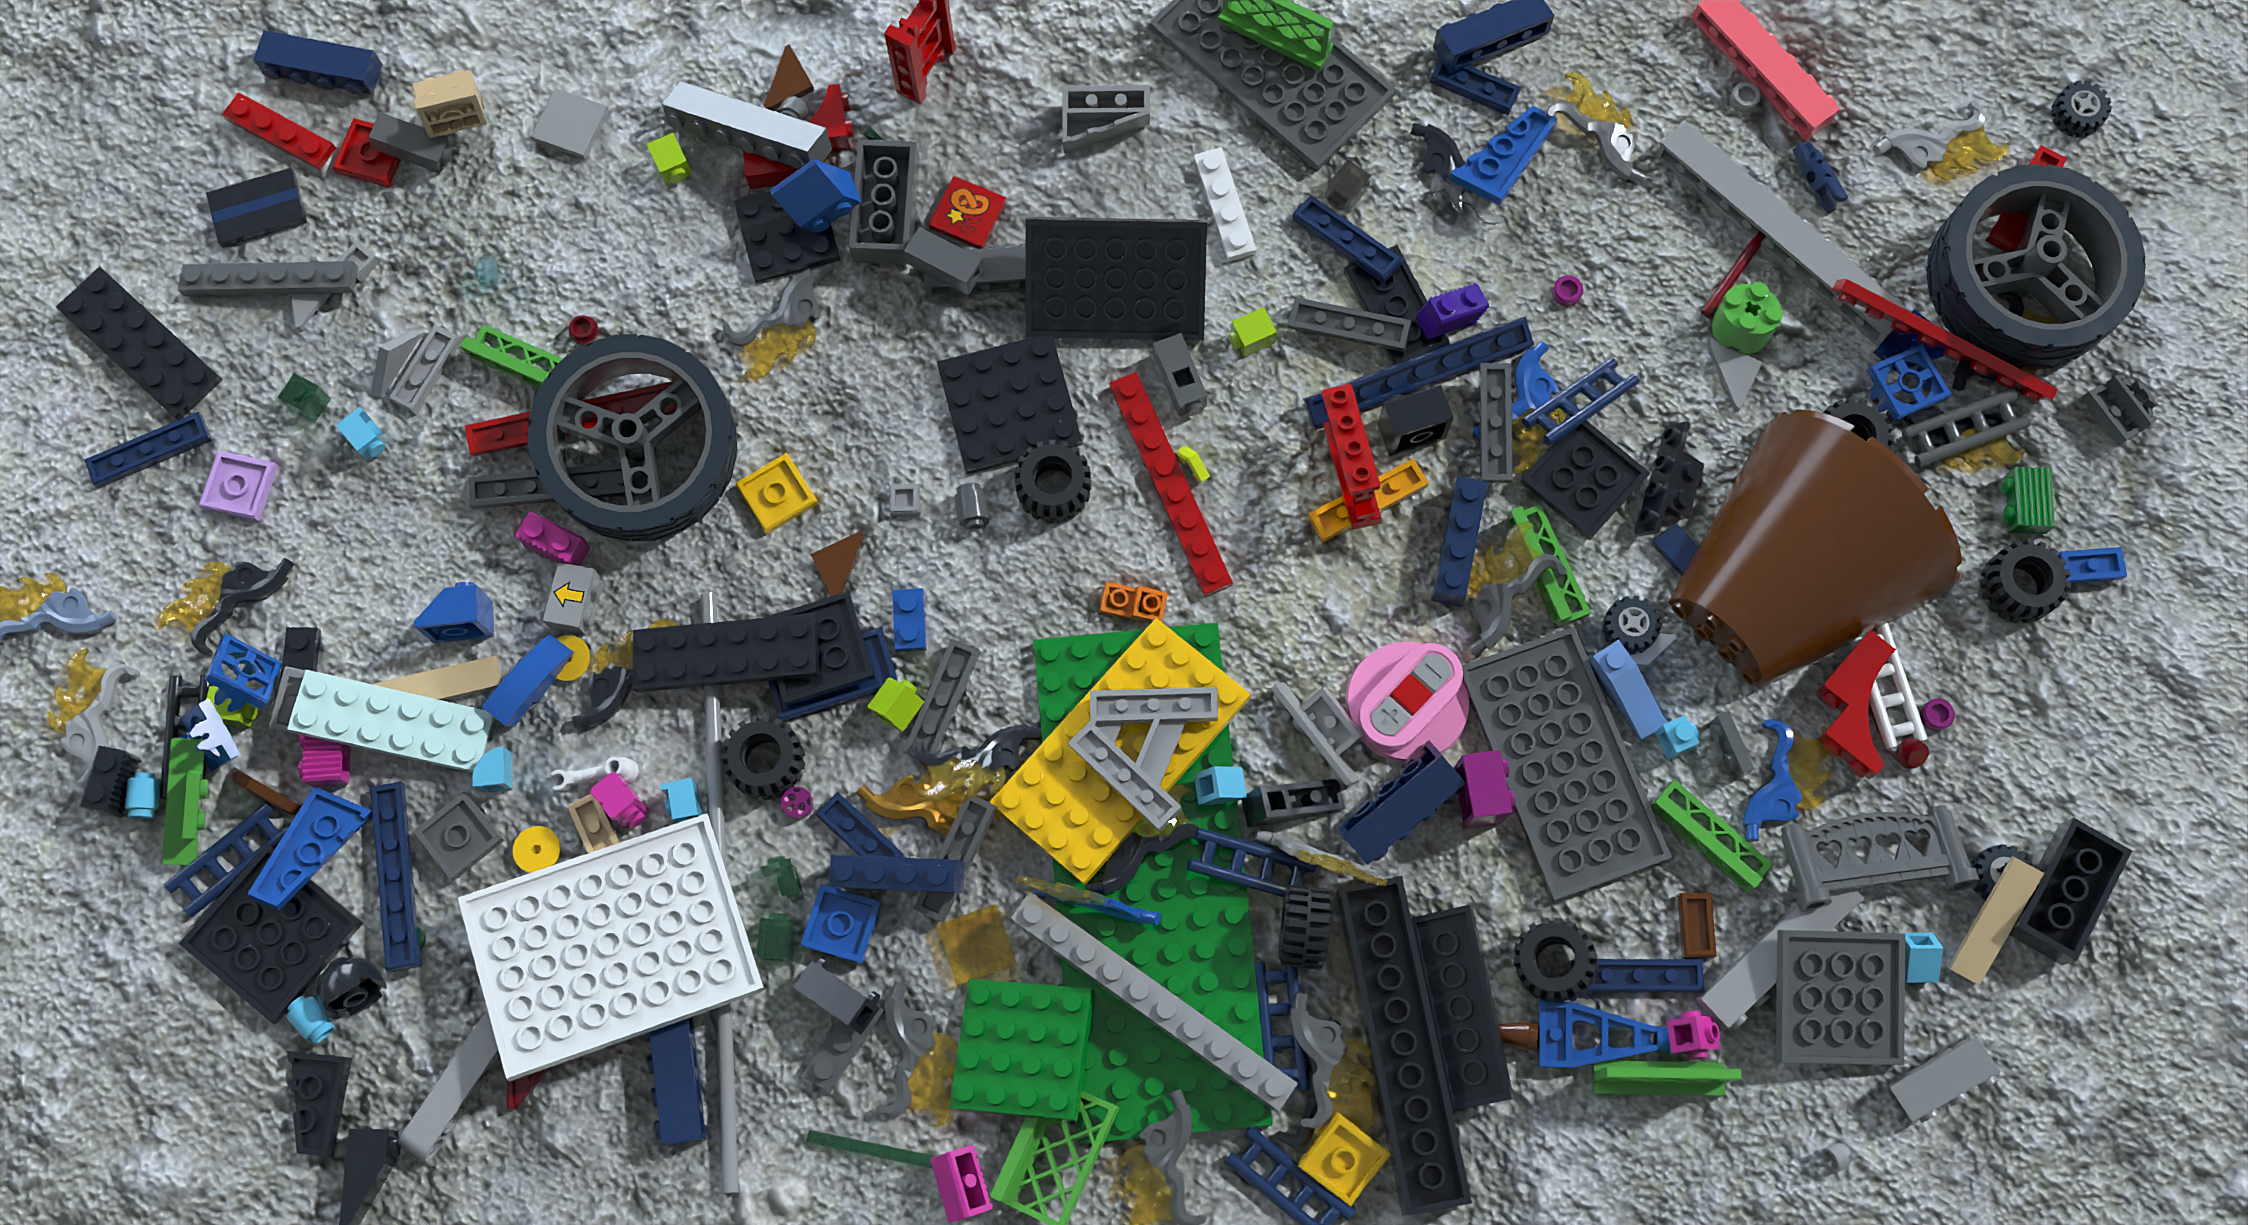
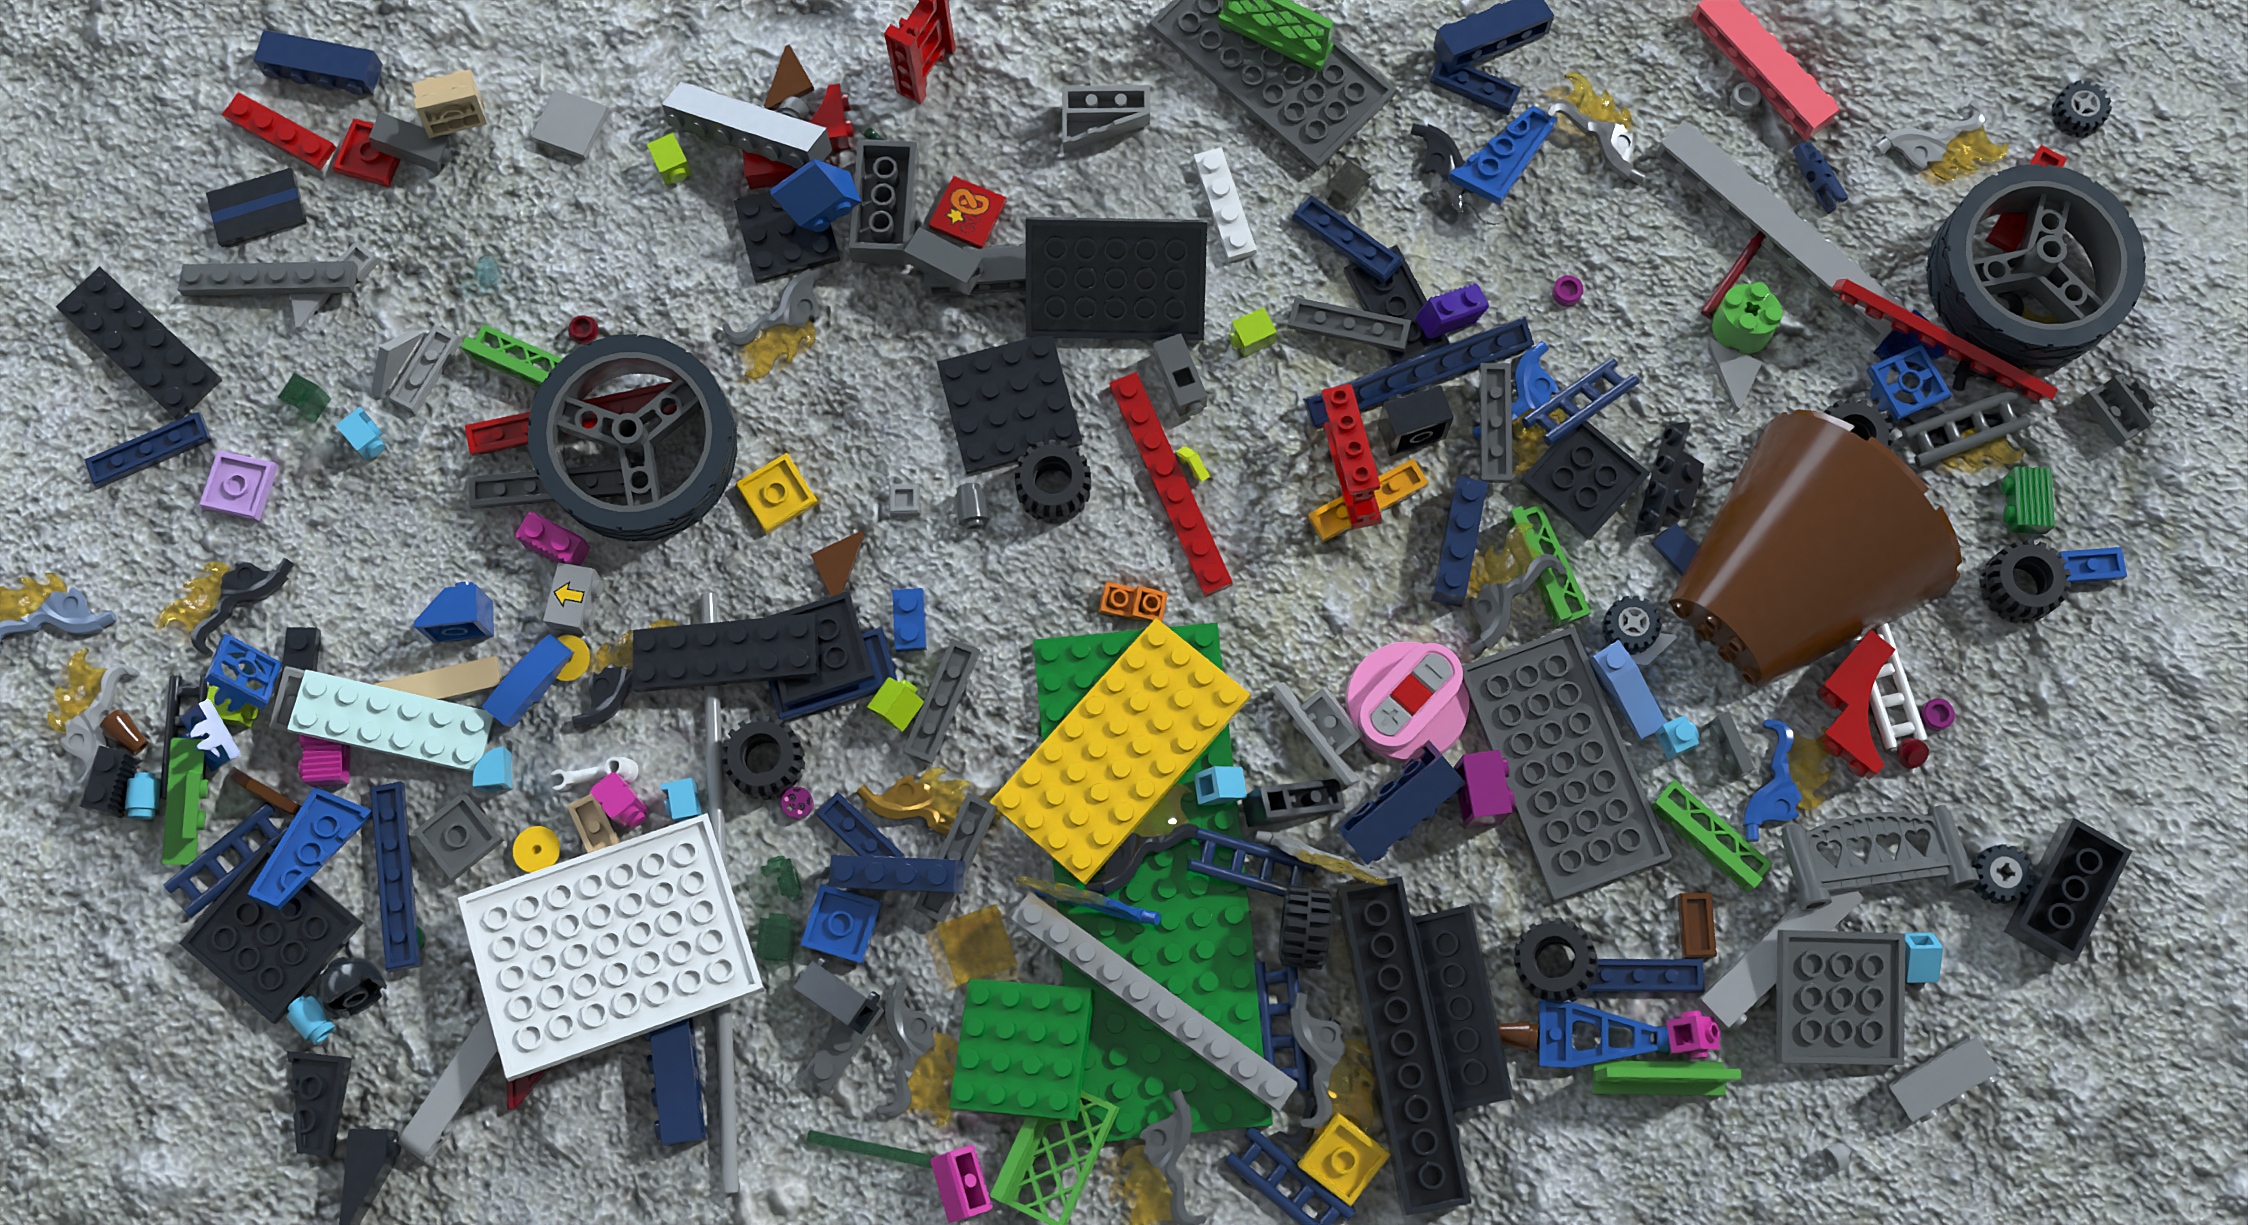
(123, 731): none -> reddish brown cone
(974, 768): piece -> none
(1168, 712): light grey plate -> none
(1995, 920): tan tile -> none

